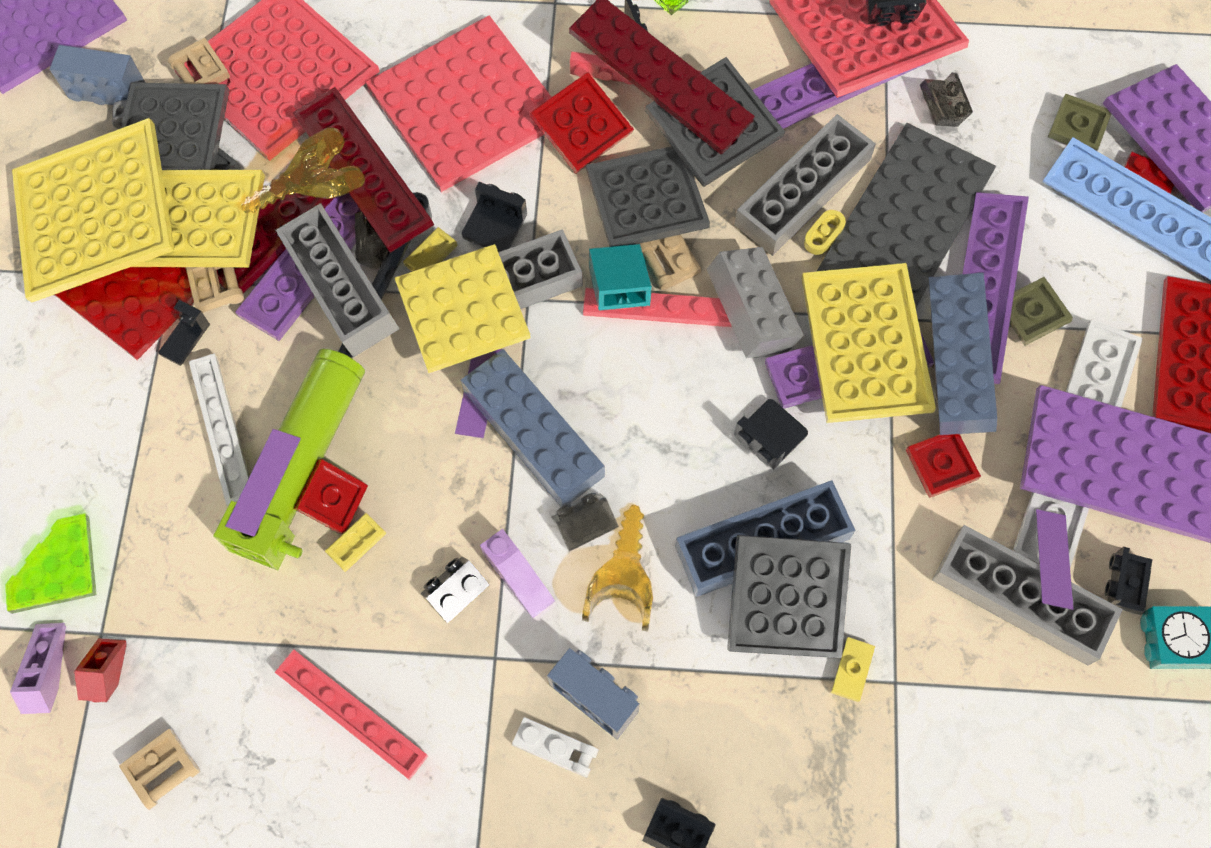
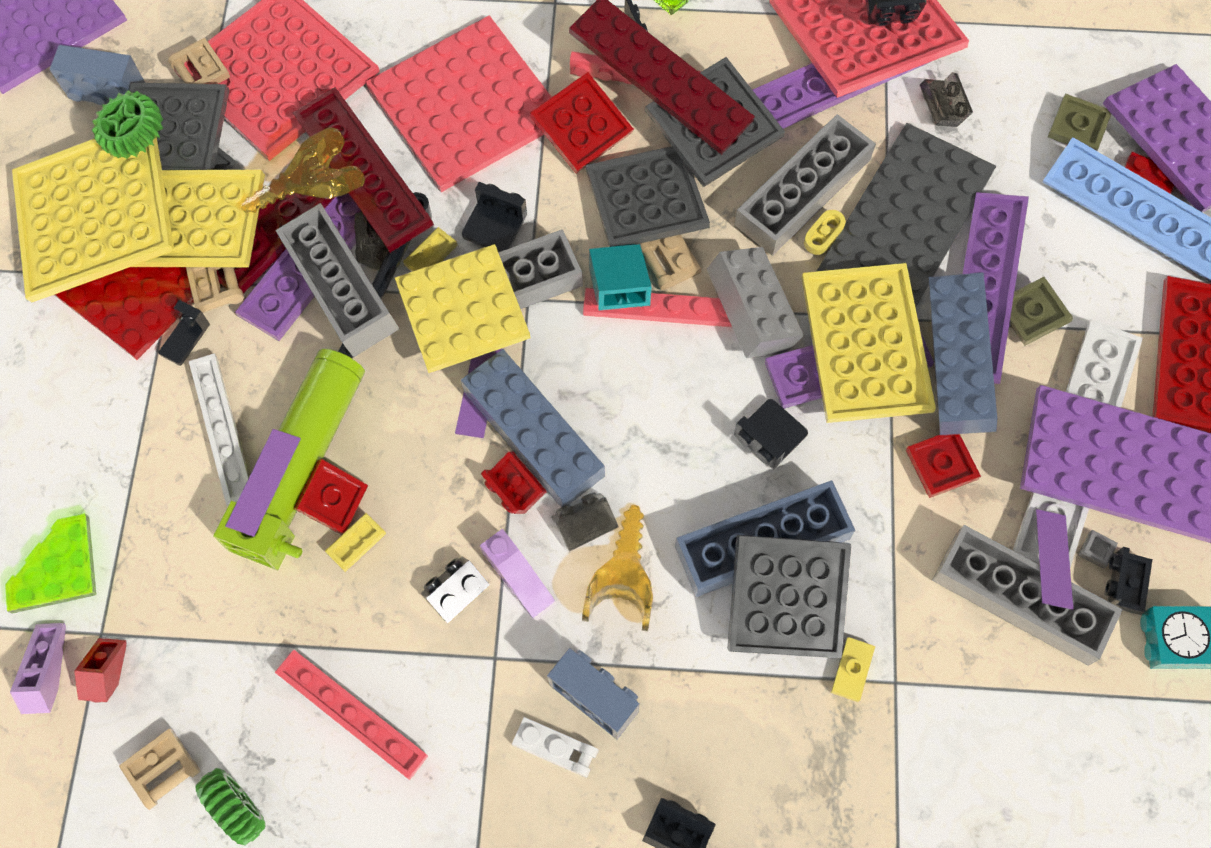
(132, 130): none -> bright green gear
(230, 806): none -> bright green gear
(513, 484): none -> red bracket
(1098, 549): none -> light grey tile

